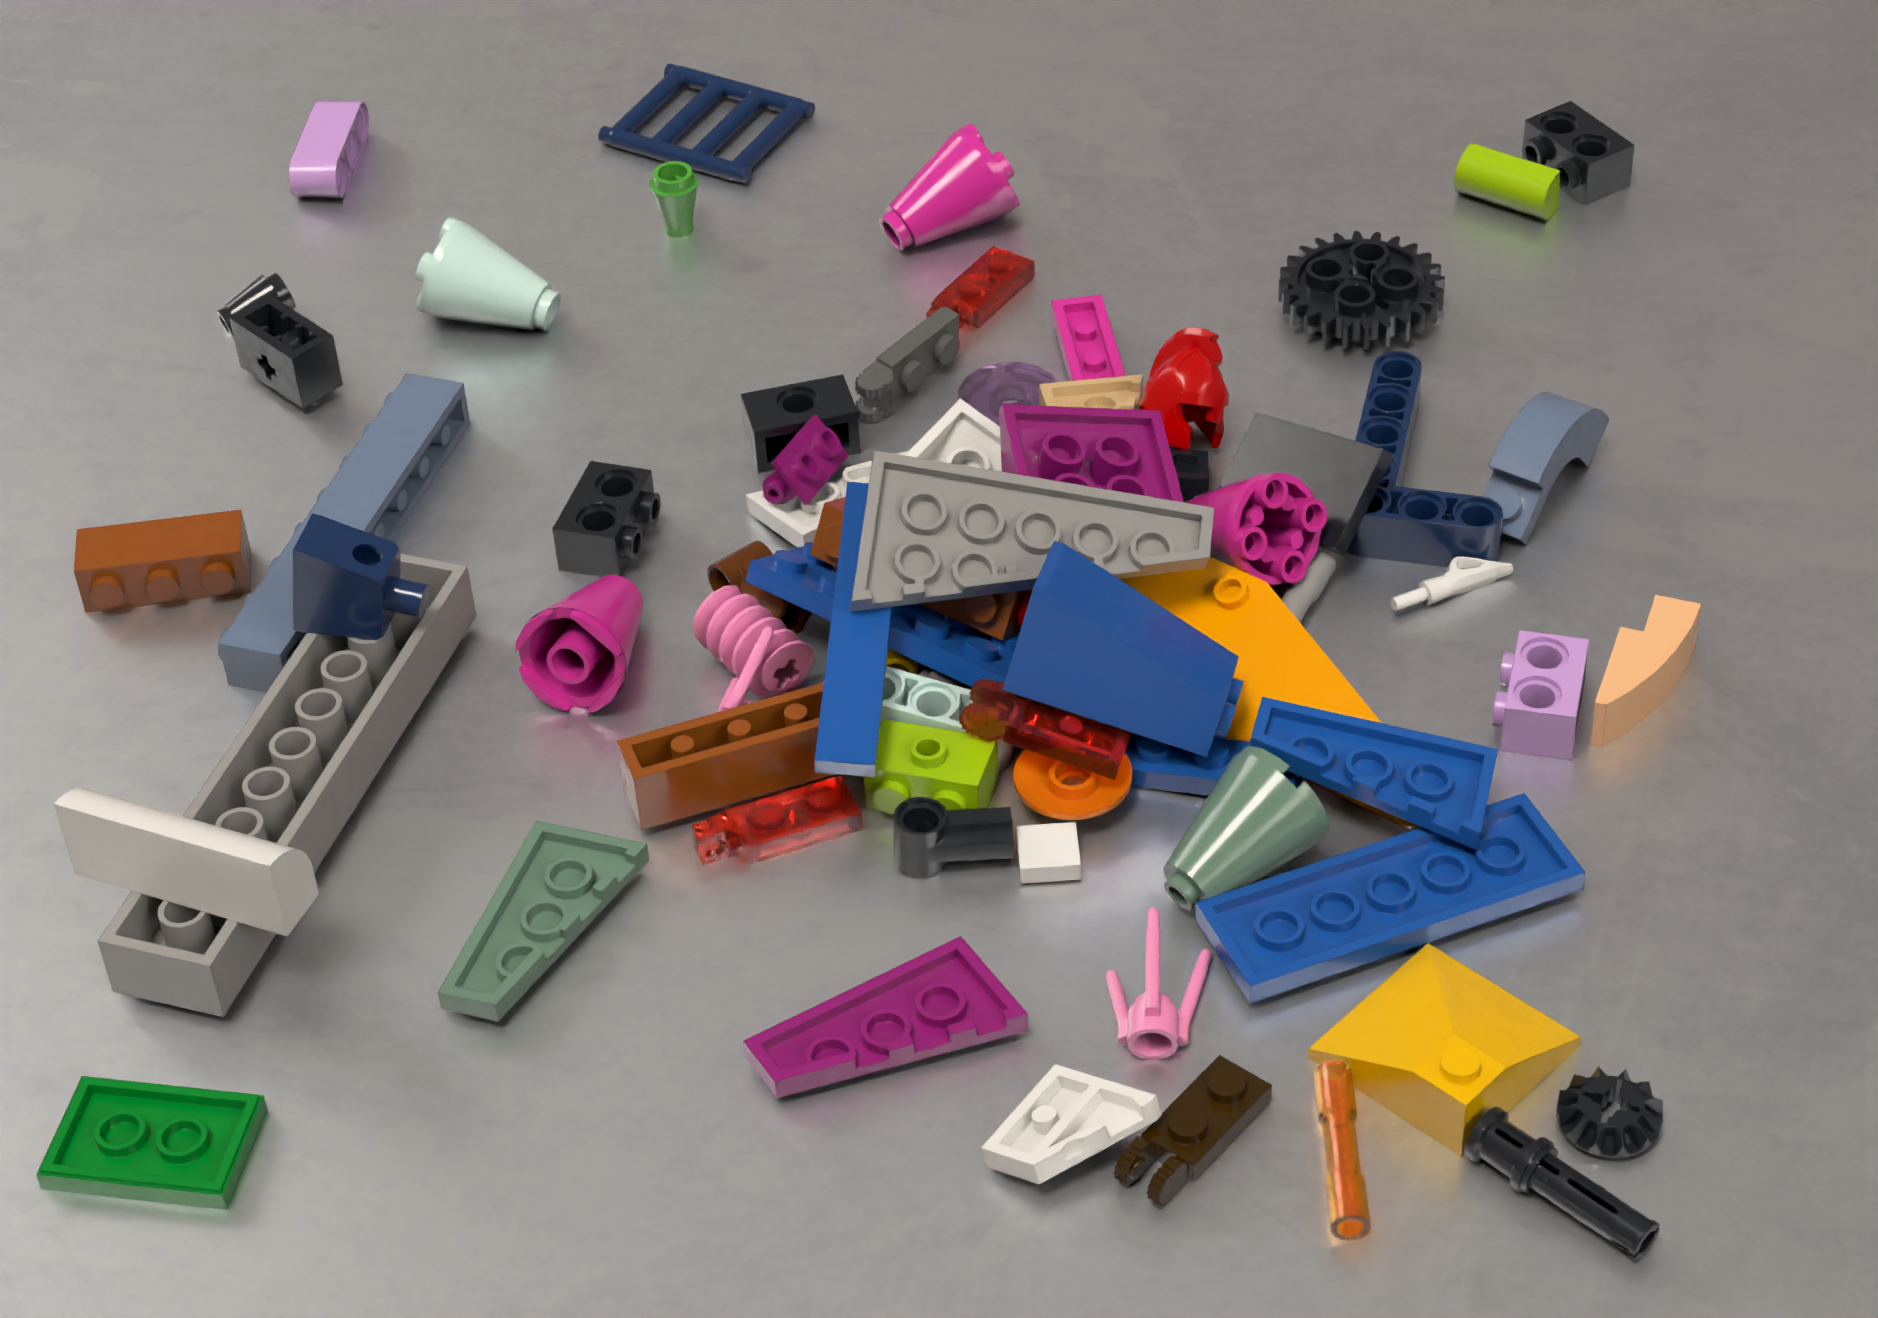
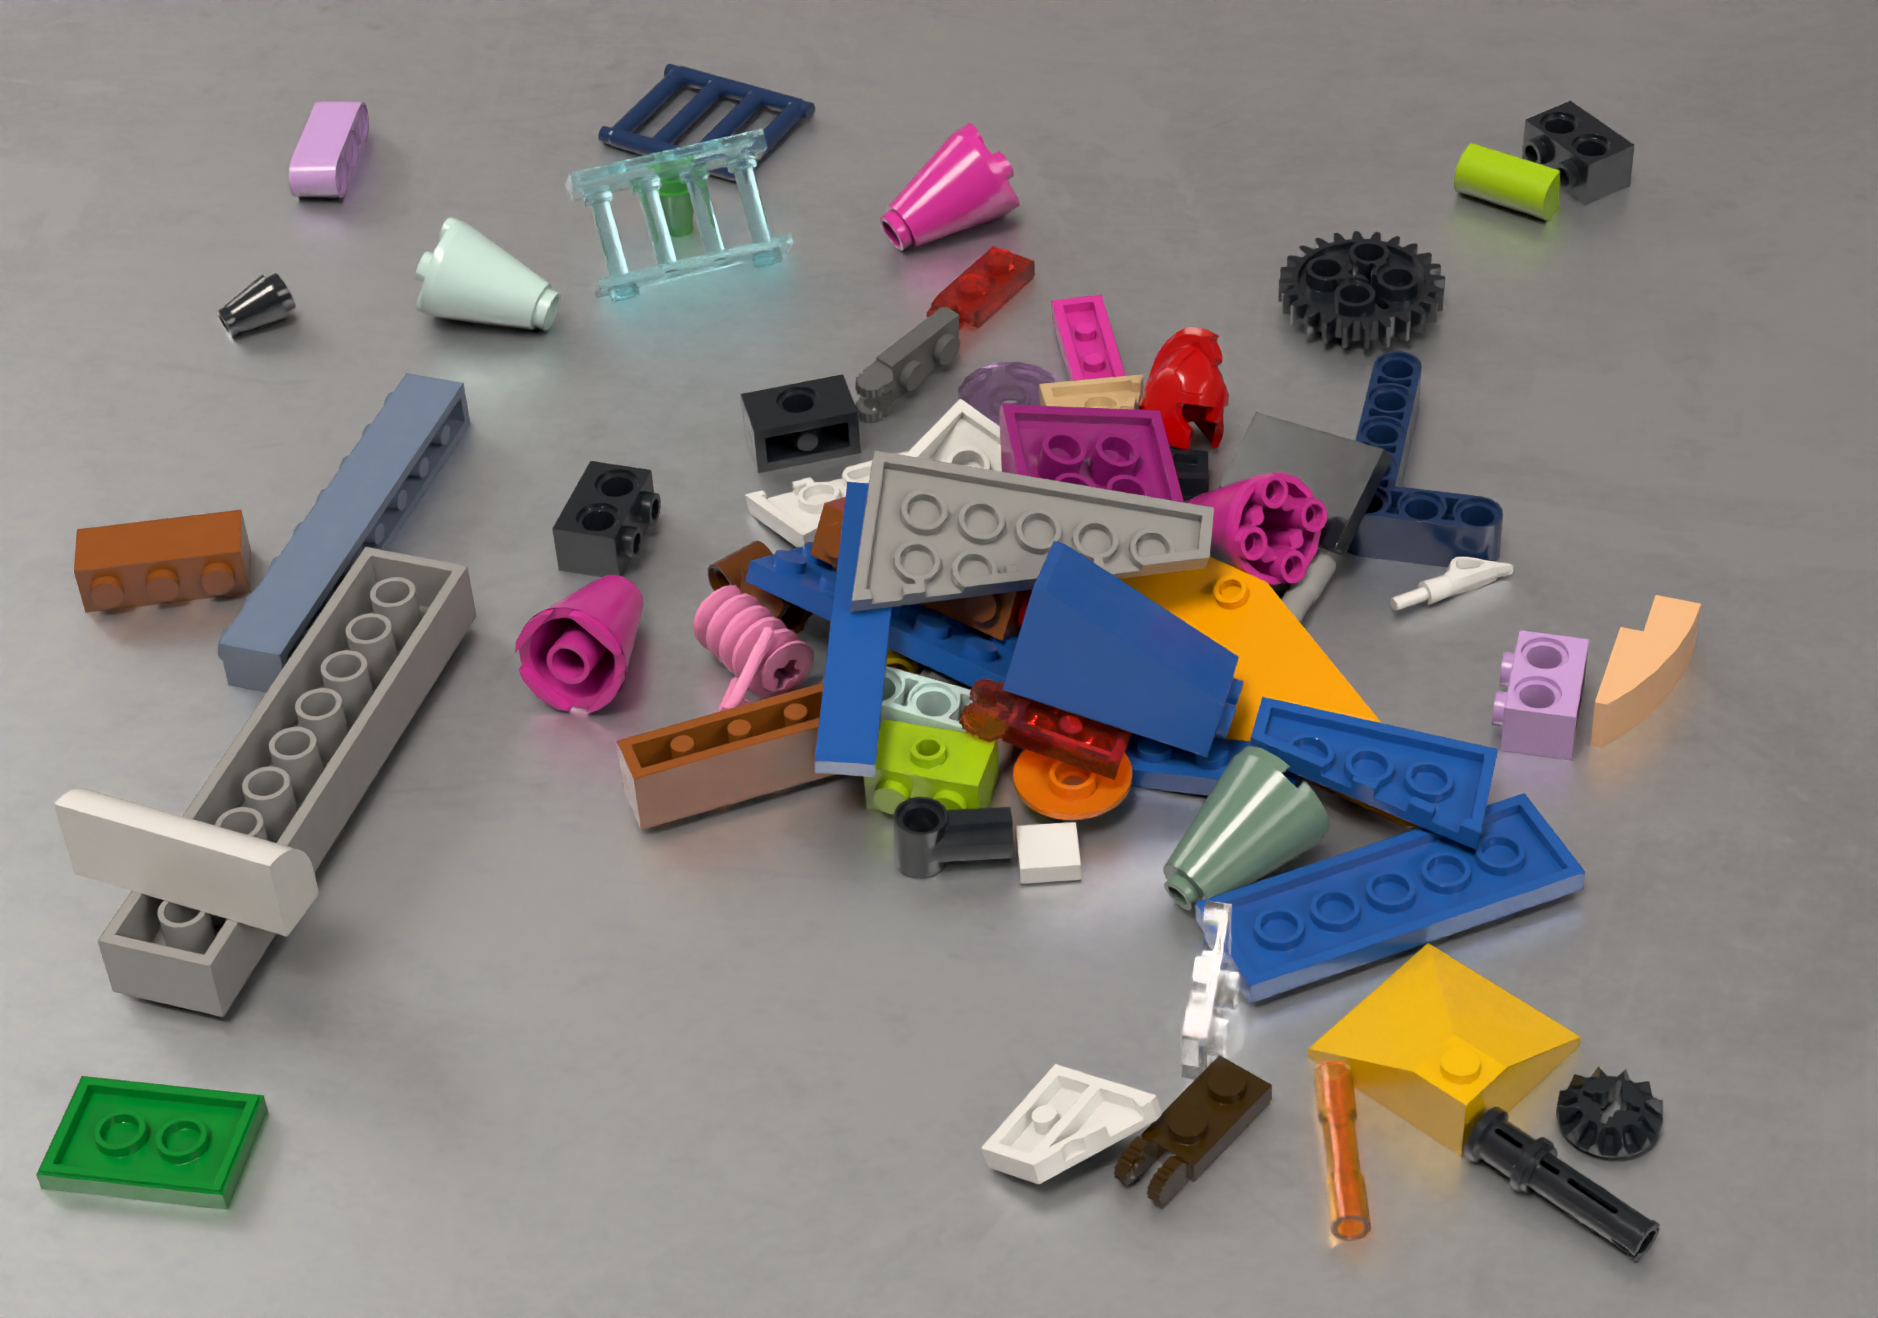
(286, 351): black brick -> none
(350, 582): dark blue torso -> none
(536, 913): sand green wing -> none
(692, 167): none -> clear light blue fence
(779, 823): clear red hinge -> none
(804, 464): magenta hinge -> none
(897, 1018): magenta wing -> none
(1153, 1024): bright pink plant -> none
(1211, 992): none -> clear wing
(1534, 452): sand blue arch -> none

